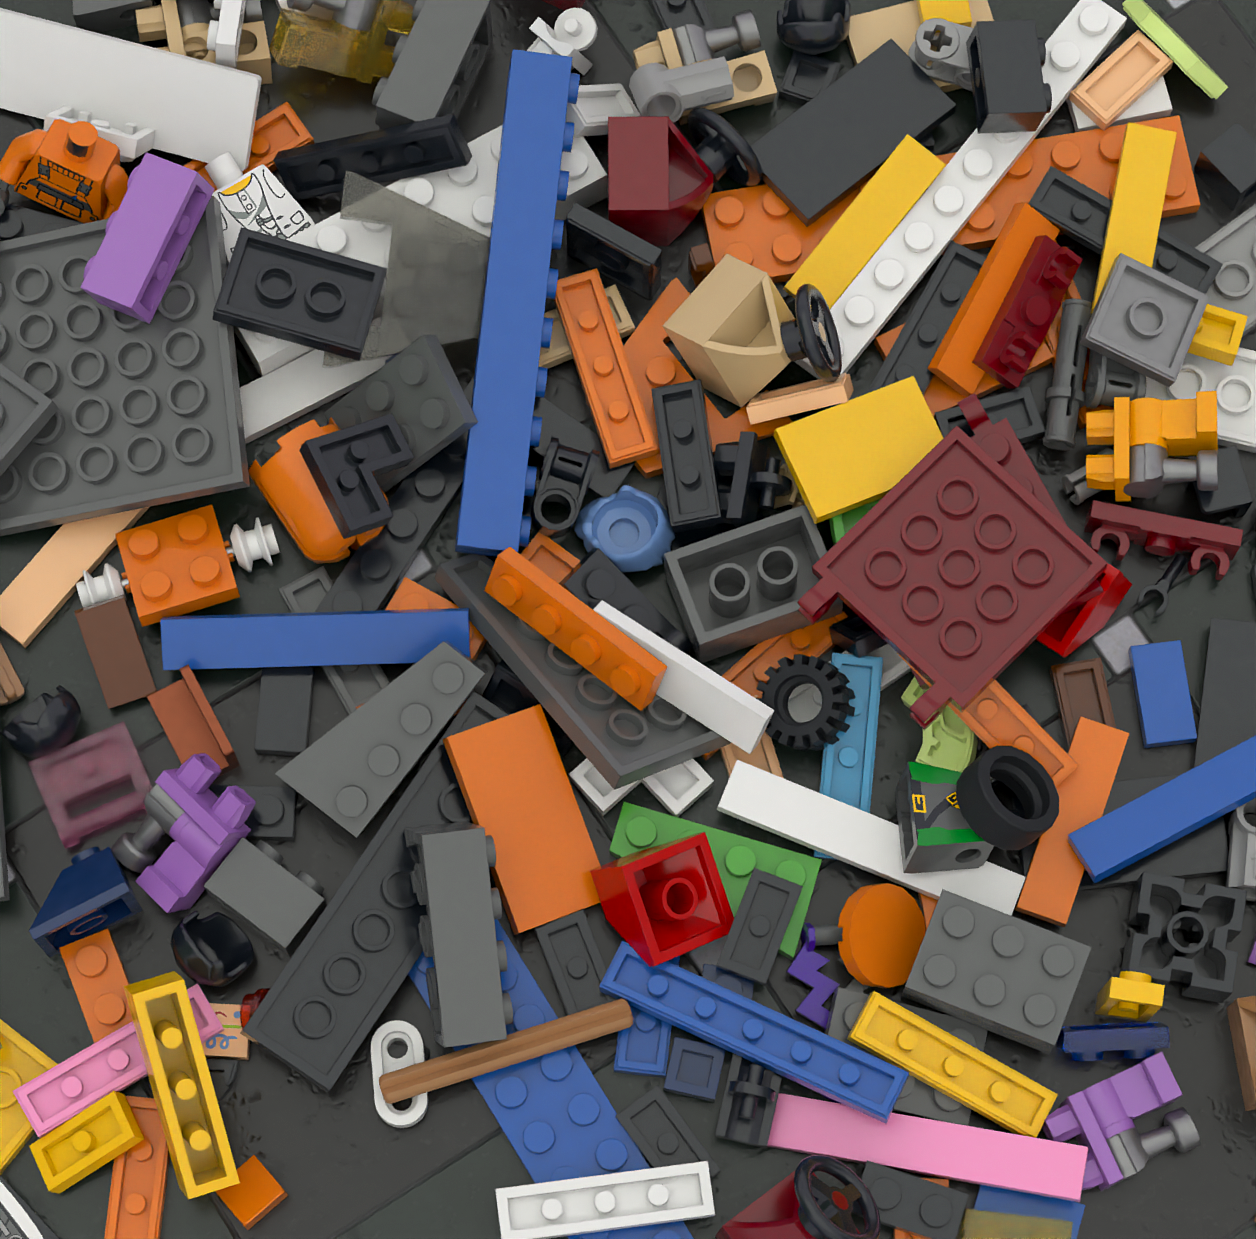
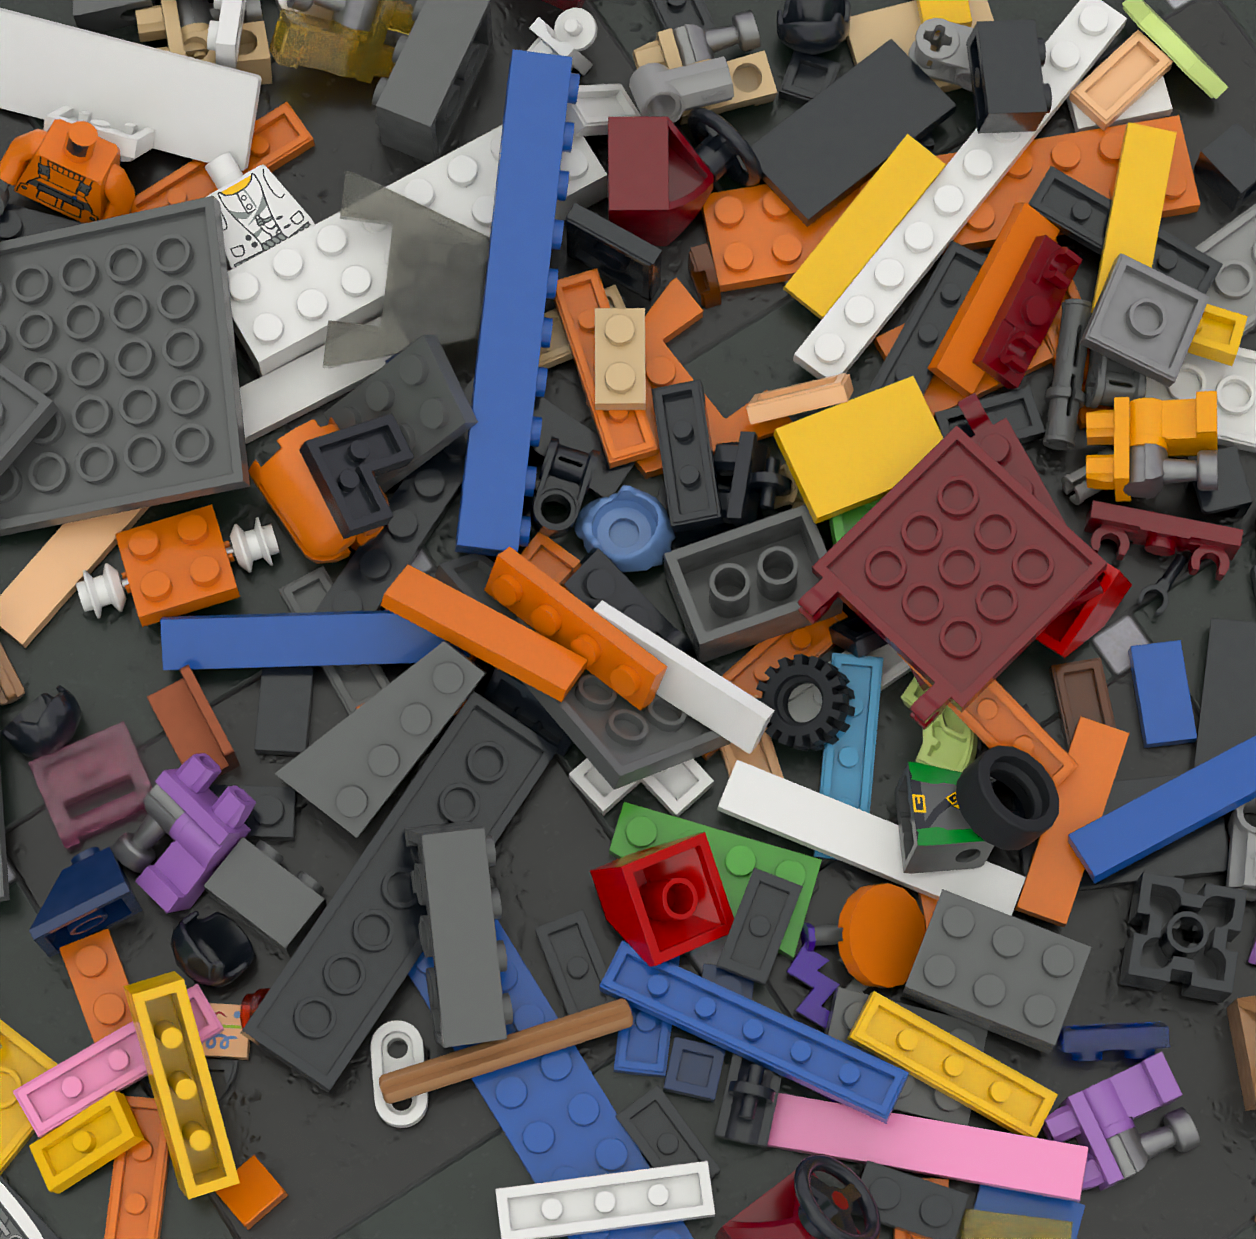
(115, 651): reddish brown tile -> none
(147, 237): medium lavender brick -> none
(299, 294): black tile -> none
(376, 155): black tile -> none
(484, 632): none -> orange tile
(528, 806): orange tile -> none
(620, 359): none -> tan plate
(743, 335): tan piece -> none
(1130, 997): yellow plate -> none

